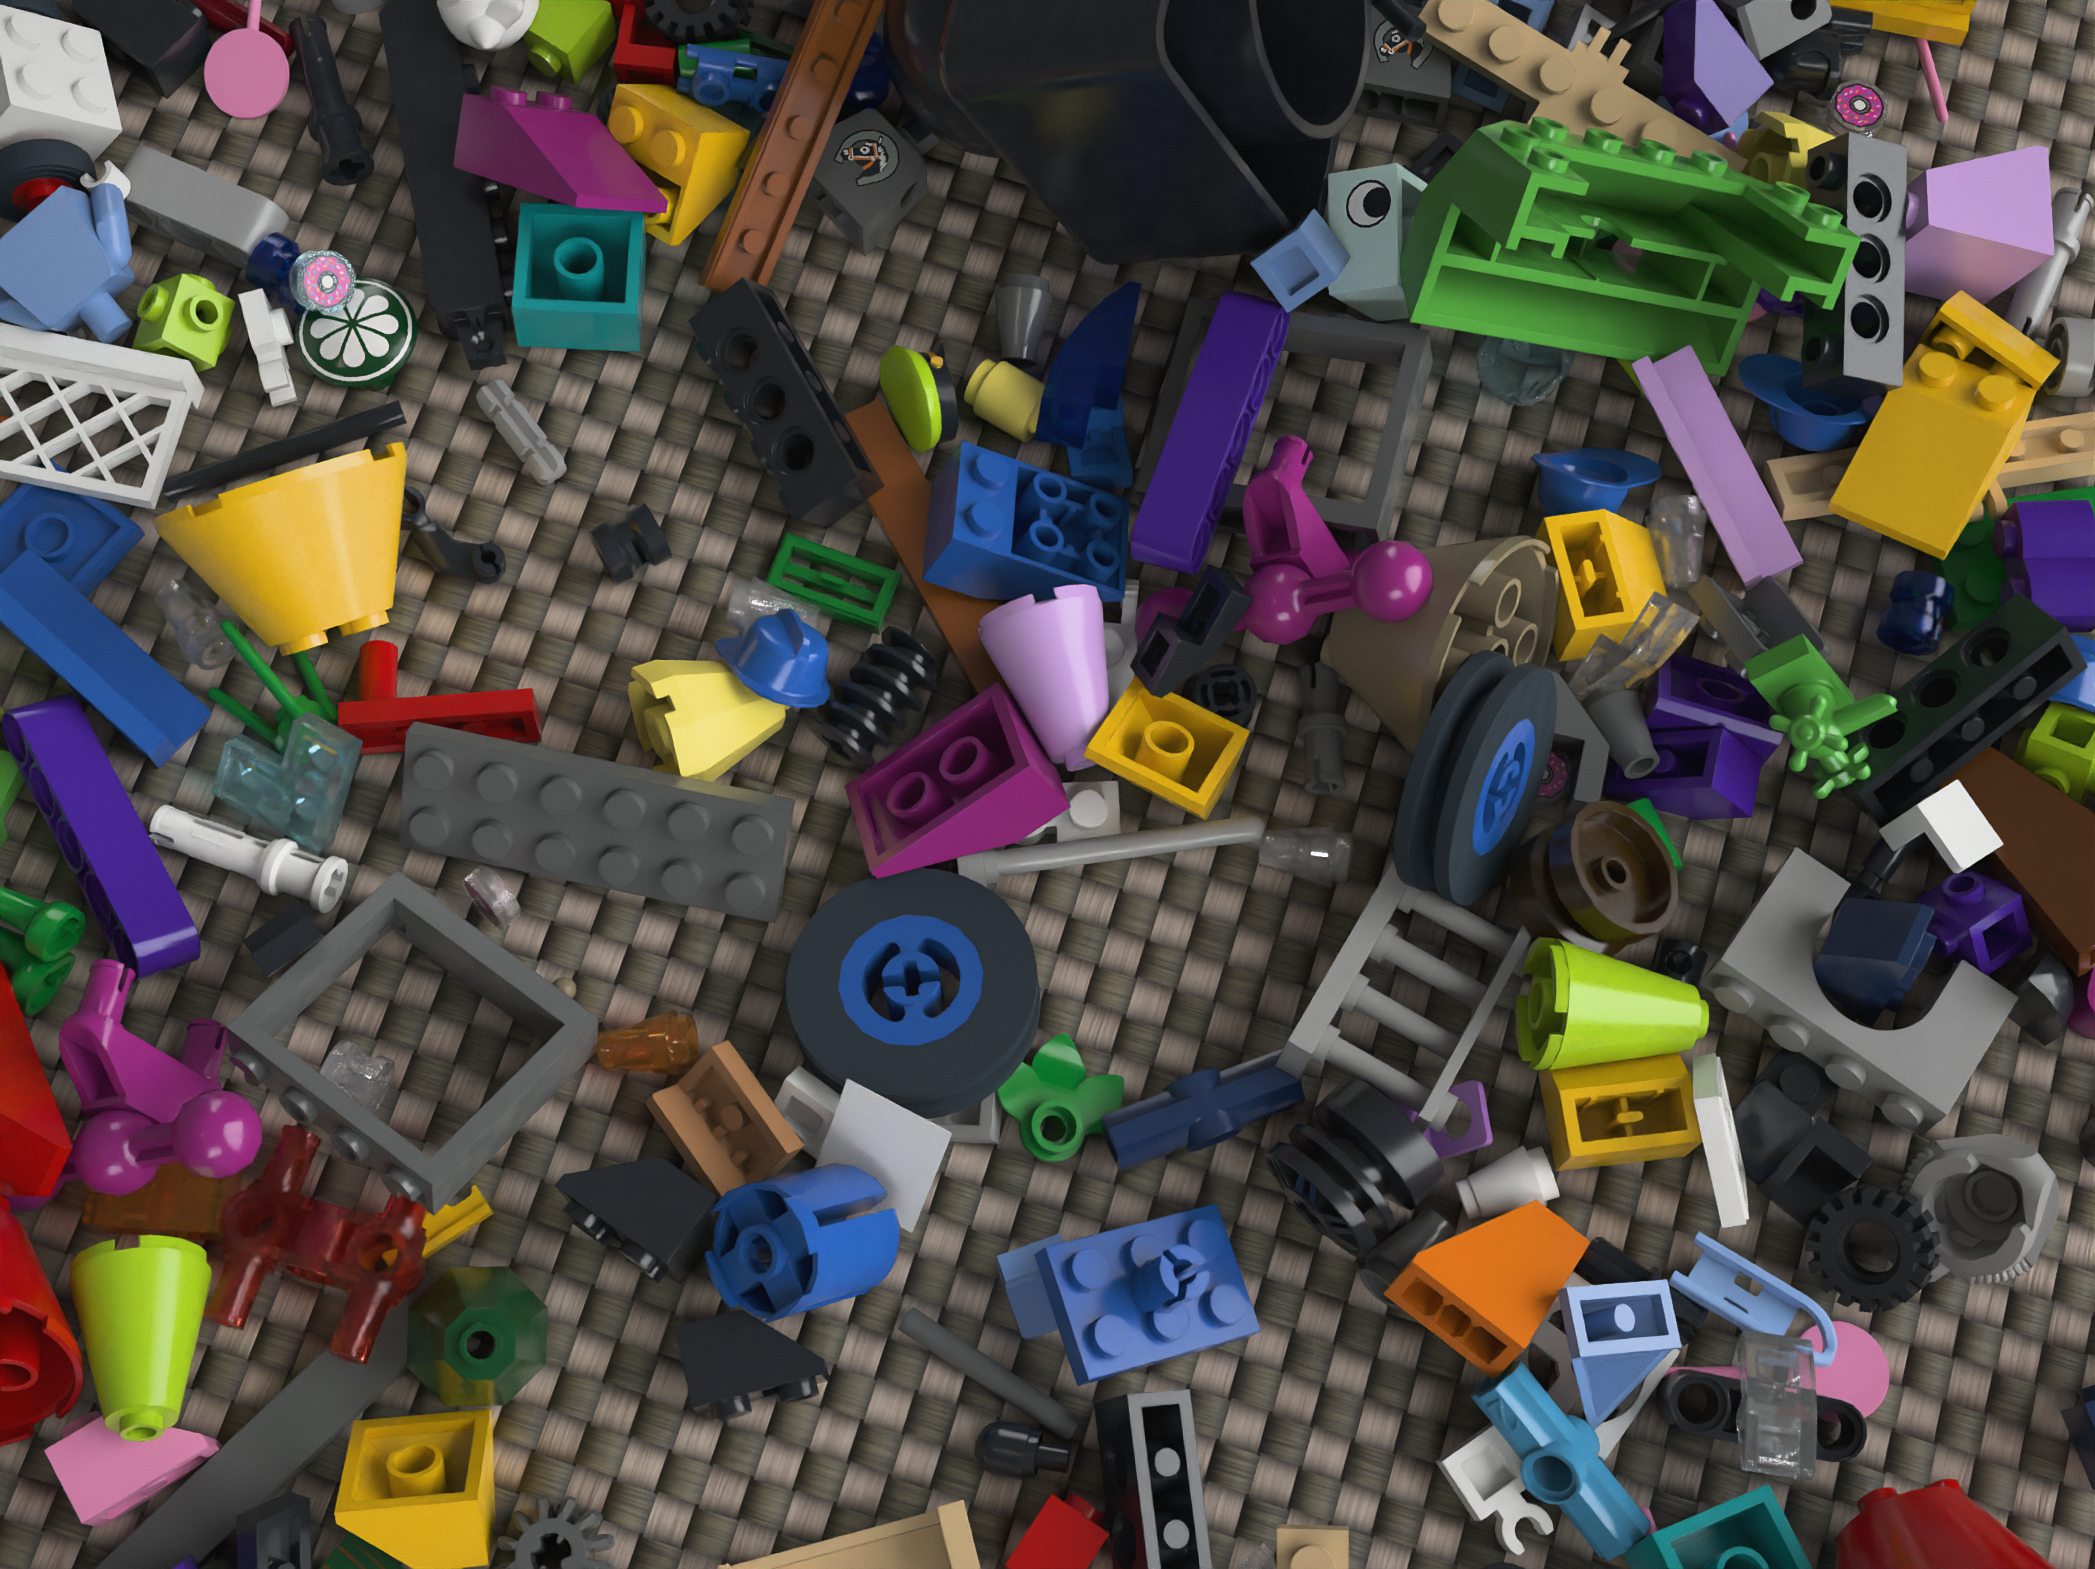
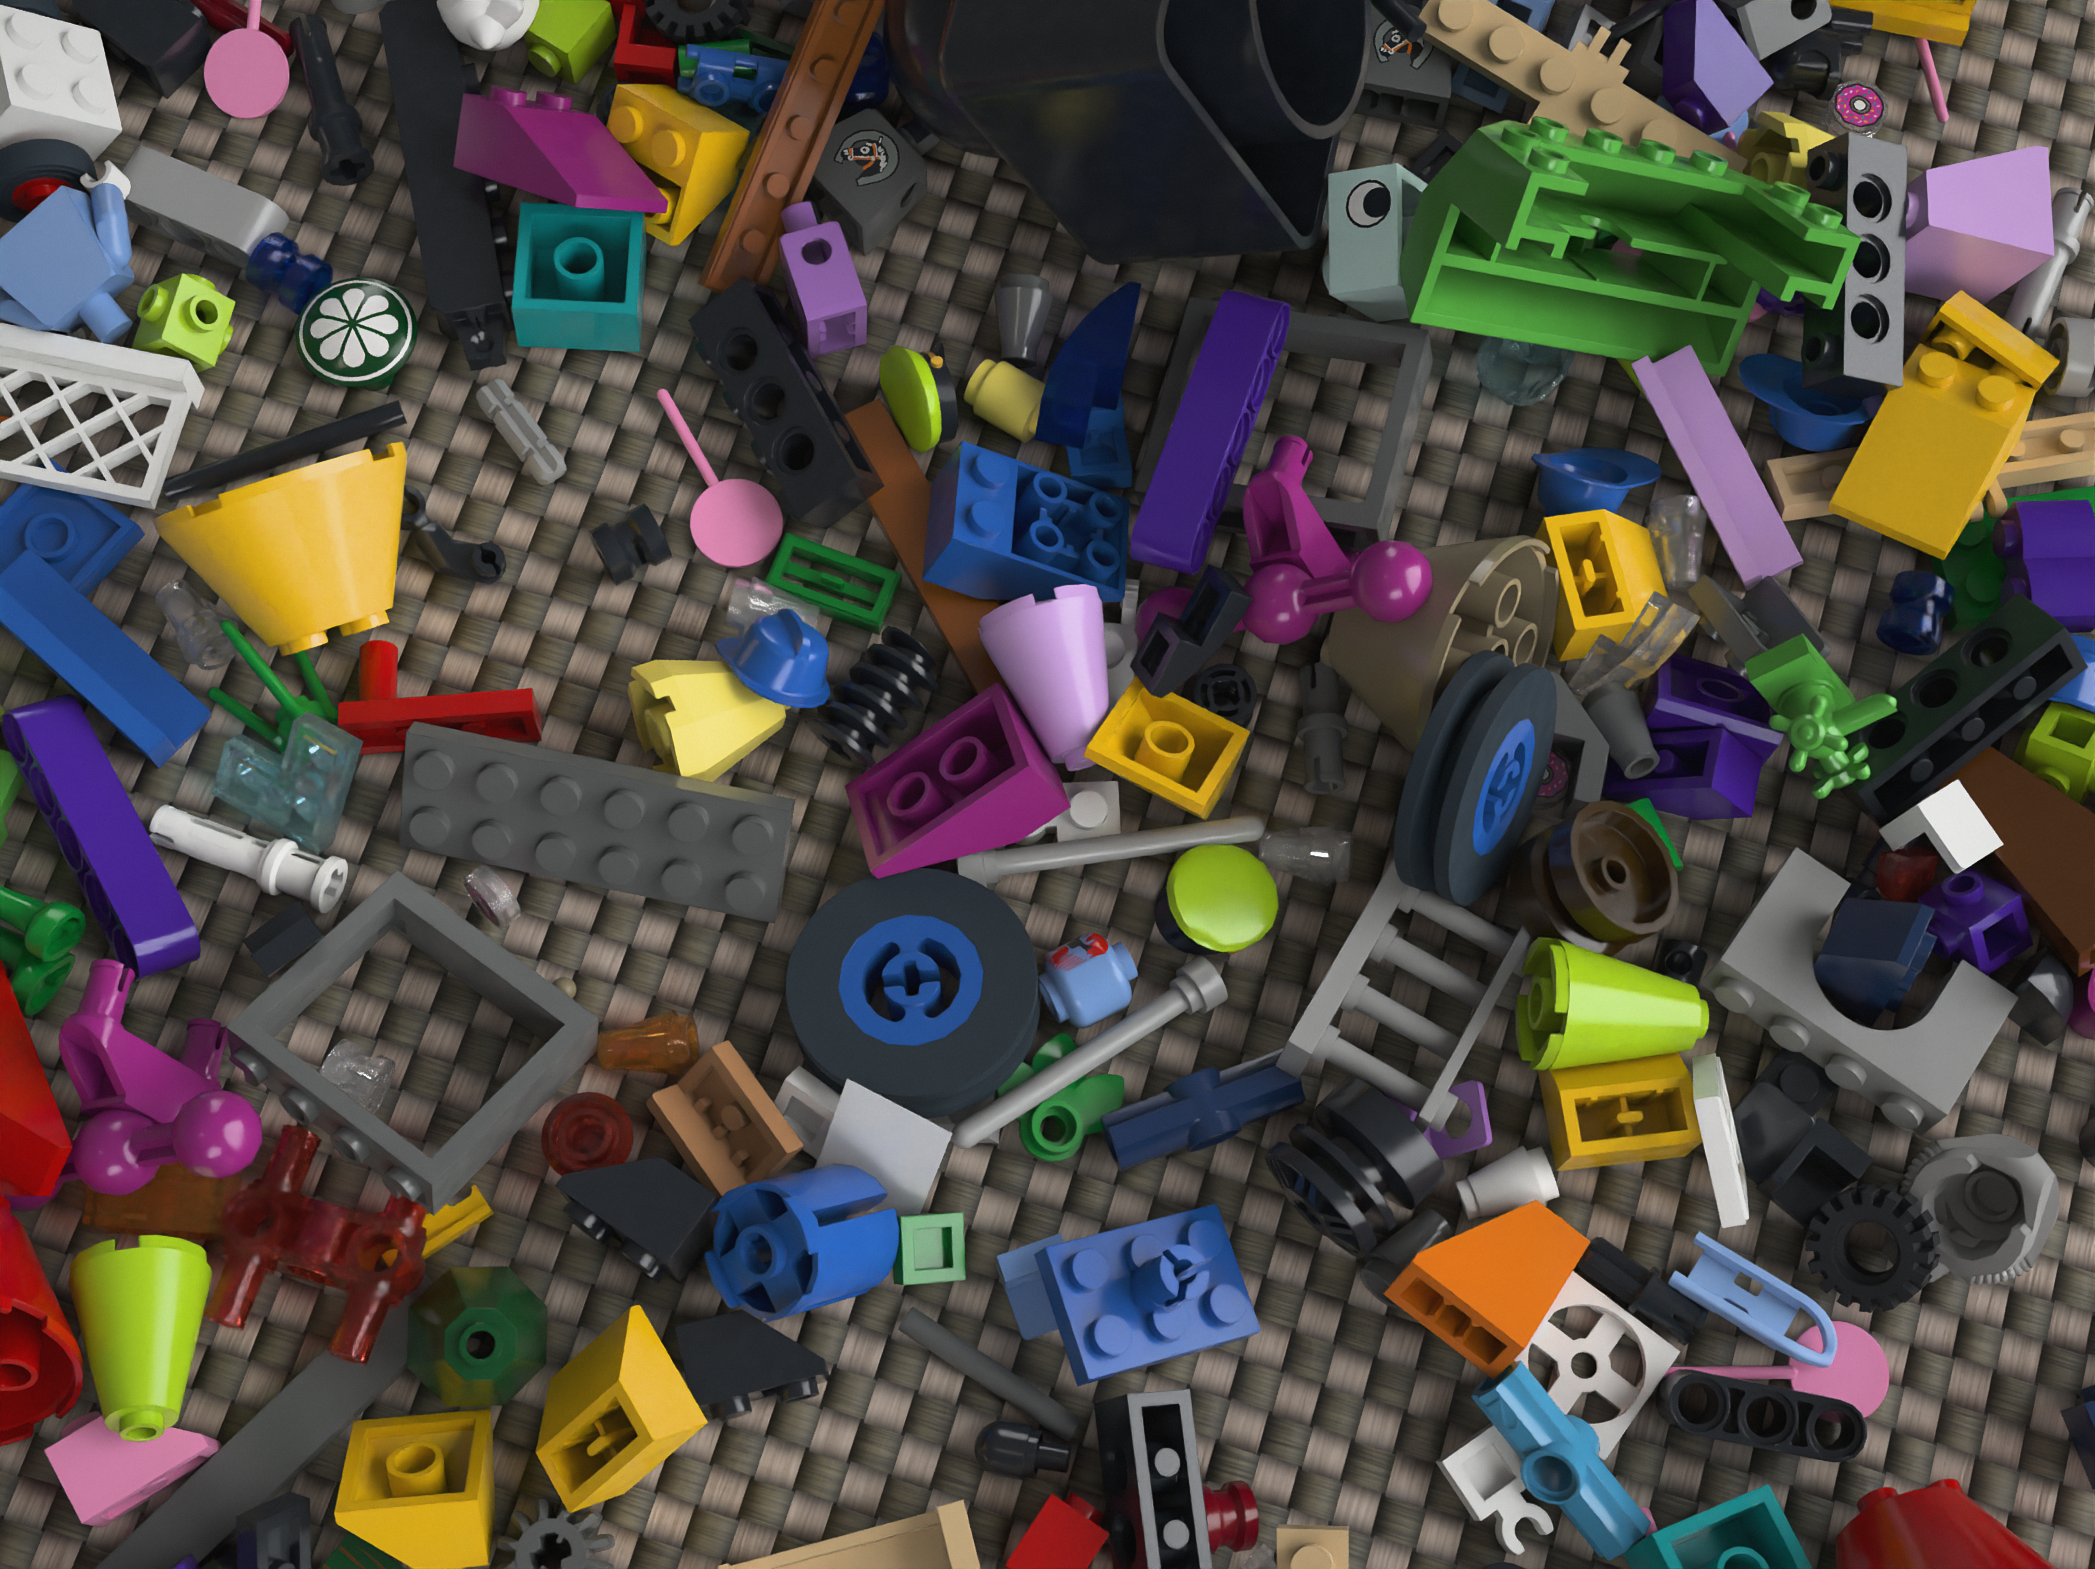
(268, 335): white plate -> none
(322, 281): tile -> none
(572, 1127): none -> clear red cone
(614, 1414): none -> yellow slope
(733, 519): none -> bright pink piece
(821, 282): none -> medium lavender torso
(930, 1249): none -> plate
(1087, 980): none -> medium blue head
(1194, 989): none -> light grey piece
(1216, 901): none -> lime piece
(1231, 1516): none -> dark red wheel
(1301, 261): medium blue panel -> none
(1616, 1339): medium blue slope -> none
(1777, 1405): clear slope -> none
(1905, 873): none -> clear red tile

